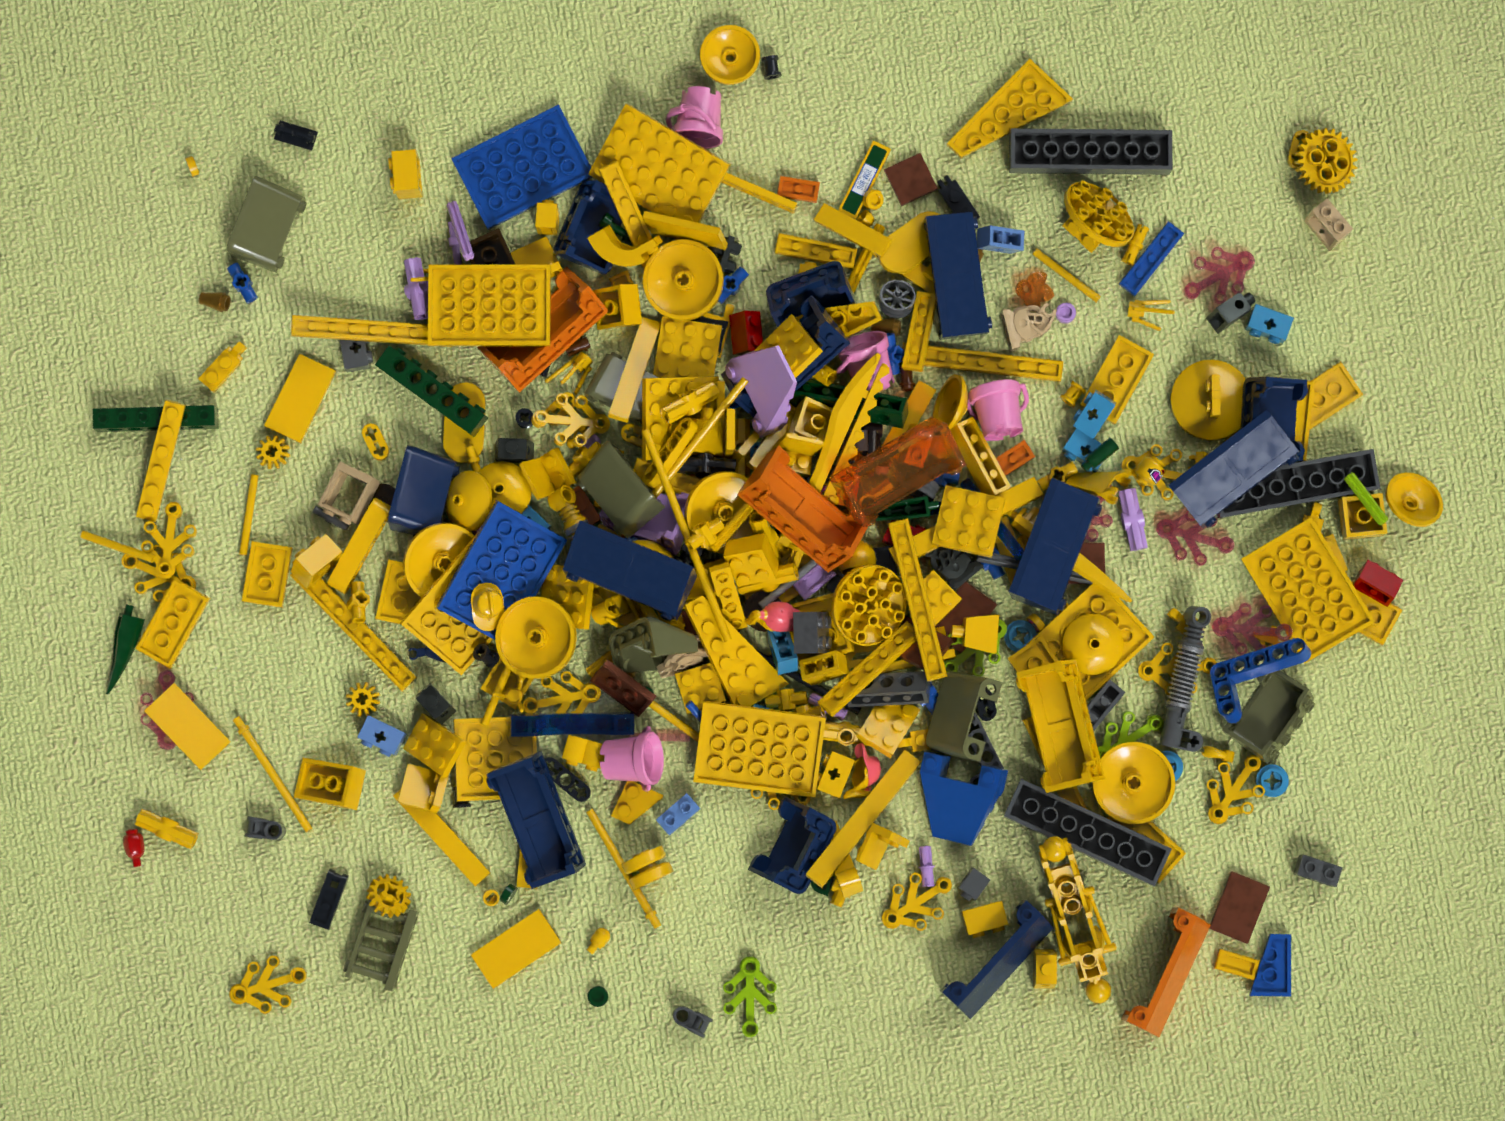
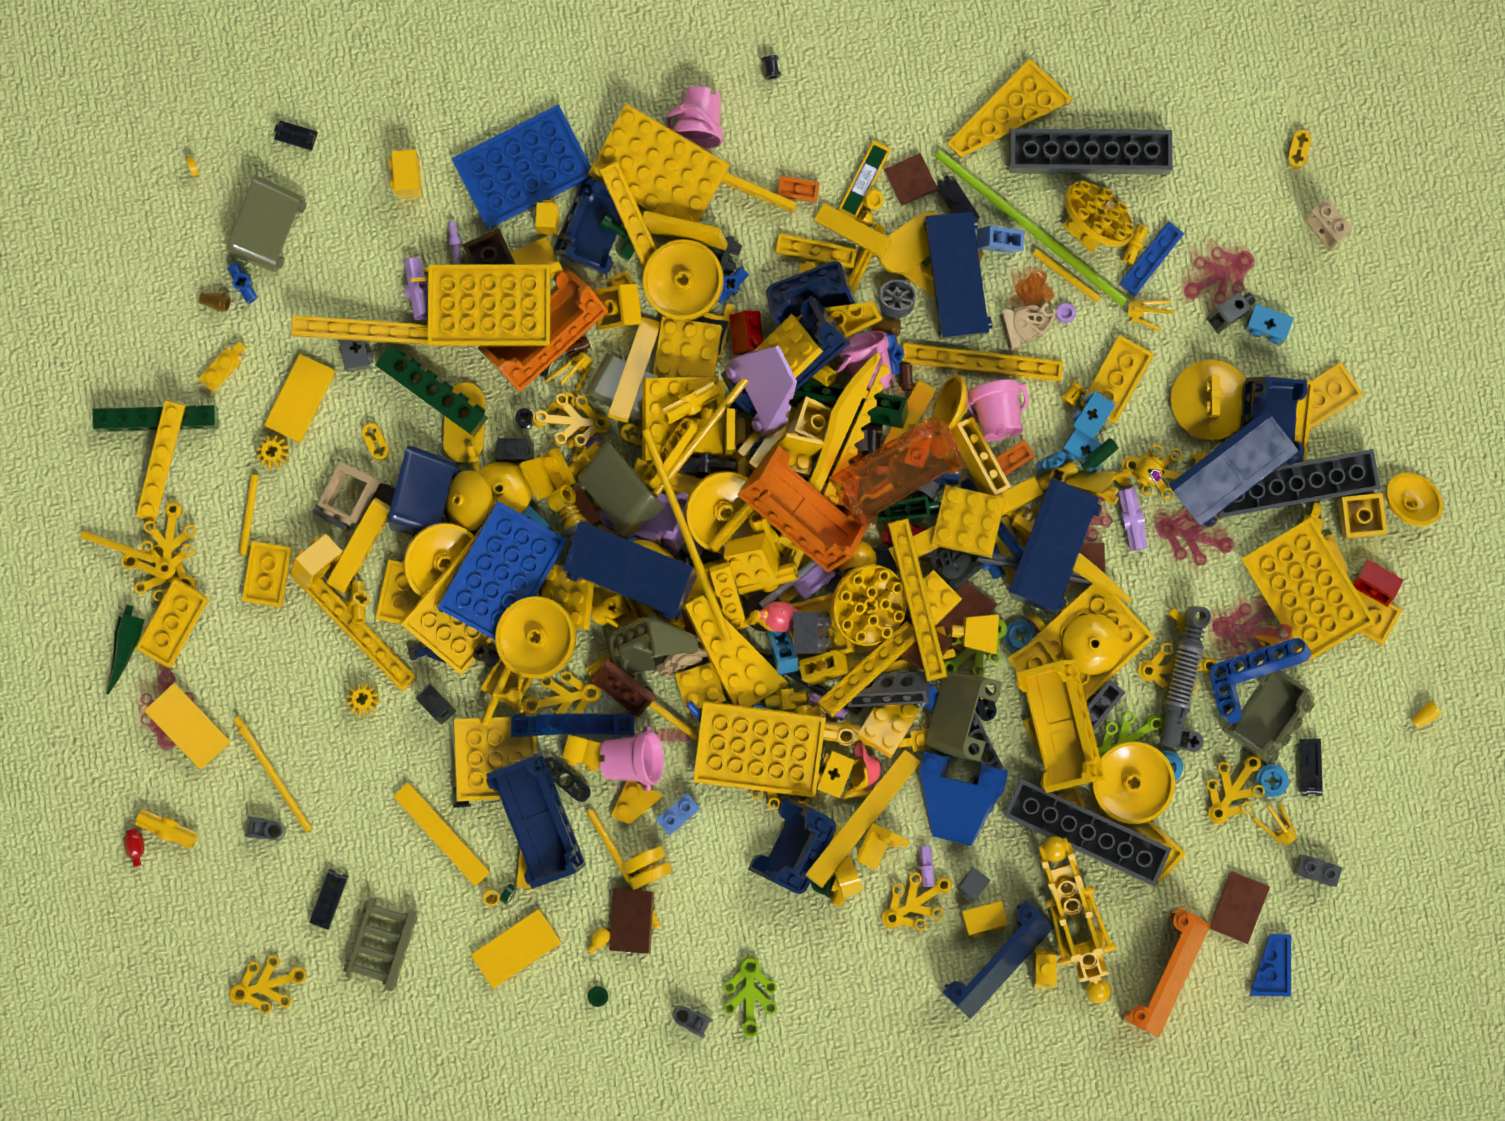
(329, 783): yellow slope -> none
(388, 896): yellow gear -> none
(393, 736): medium blue brick -> none
(422, 788): yellow bracket -> none
(434, 745): yellow plate -> none
(460, 230): lavender axle -> none
(487, 606): yellow piece -> none
(618, 253): yellow arch -> none
(631, 921): none -> copper tile
(704, 534): yellow axle -> none
(725, 42): yellow dish -> none
(919, 331): yellow plate -> none
(1031, 227): none -> lime piece
(1051, 461): none -> dark azure gear
(1212, 752): yellow arm -> none
(1236, 964): yellow tile -> none
(1286, 833): none -> yellow plant
(1310, 766): none -> black plate
(1312, 170): yellow gear -> none
(1366, 499): lime axle -> none
(1427, 714): none -> yellow cone

